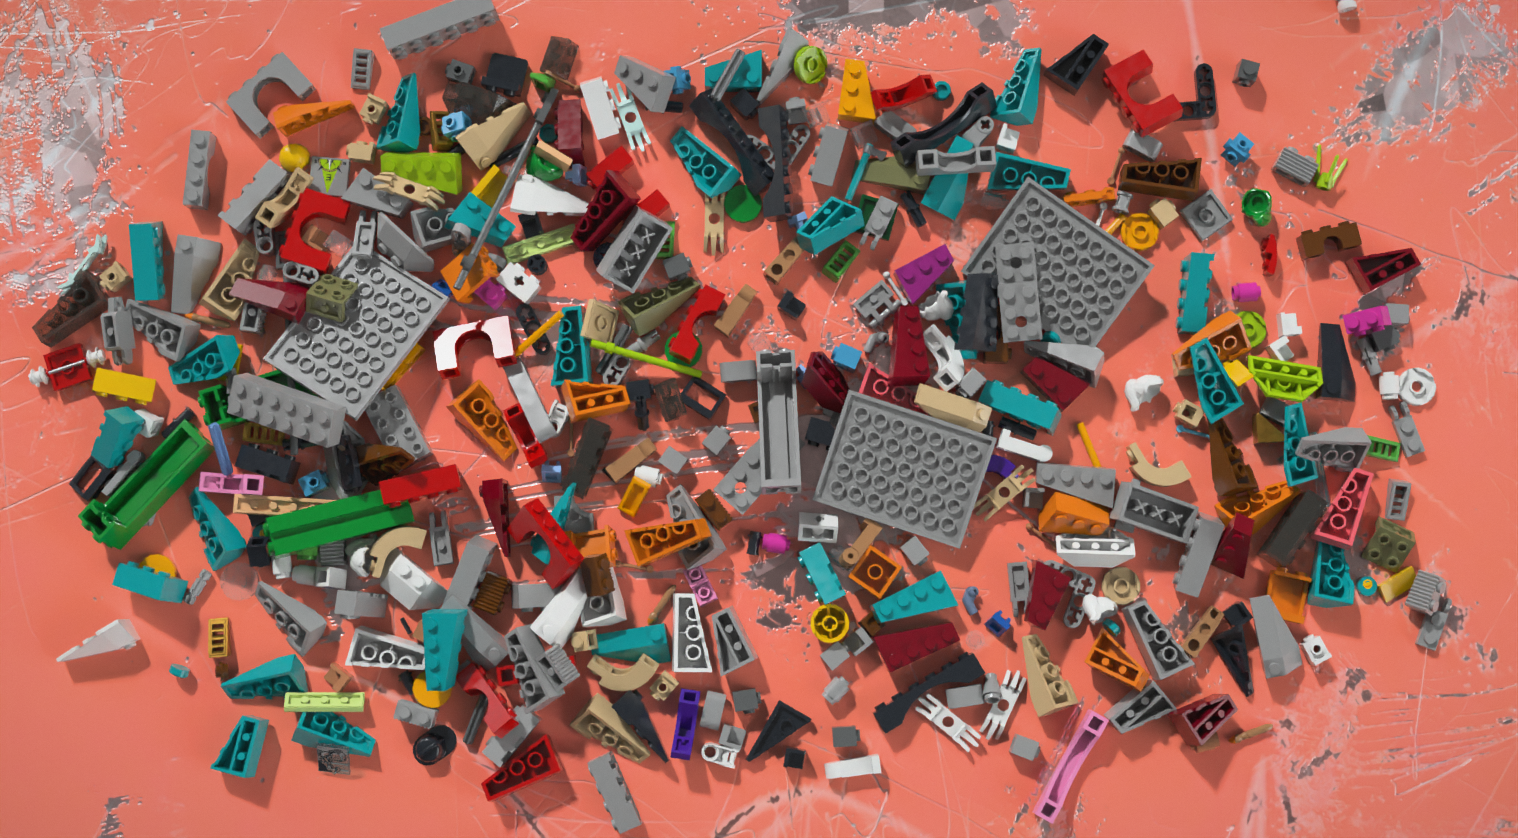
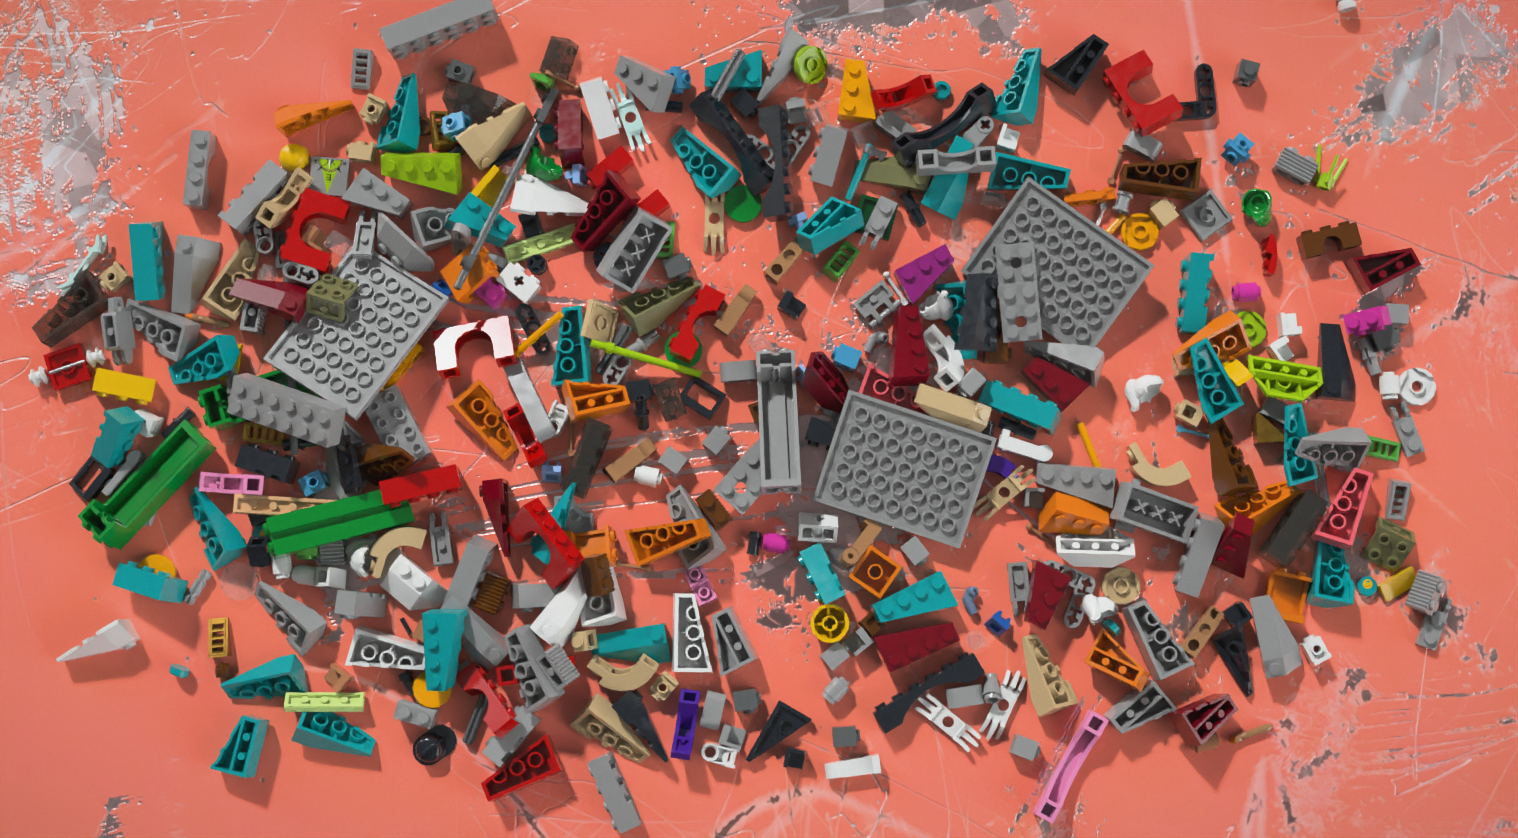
(220, 449): medium blue axle -> none
(245, 99): light grey arch -> none
(333, 758): piece -> none
(422, 193): tan piece -> none
(505, 75): black bracket -> none
(553, 156): light nougat tile -> none
(634, 496): light orange tile -> none
(662, 603): medium nougat piece -> none
(1050, 336): teal tile -> none

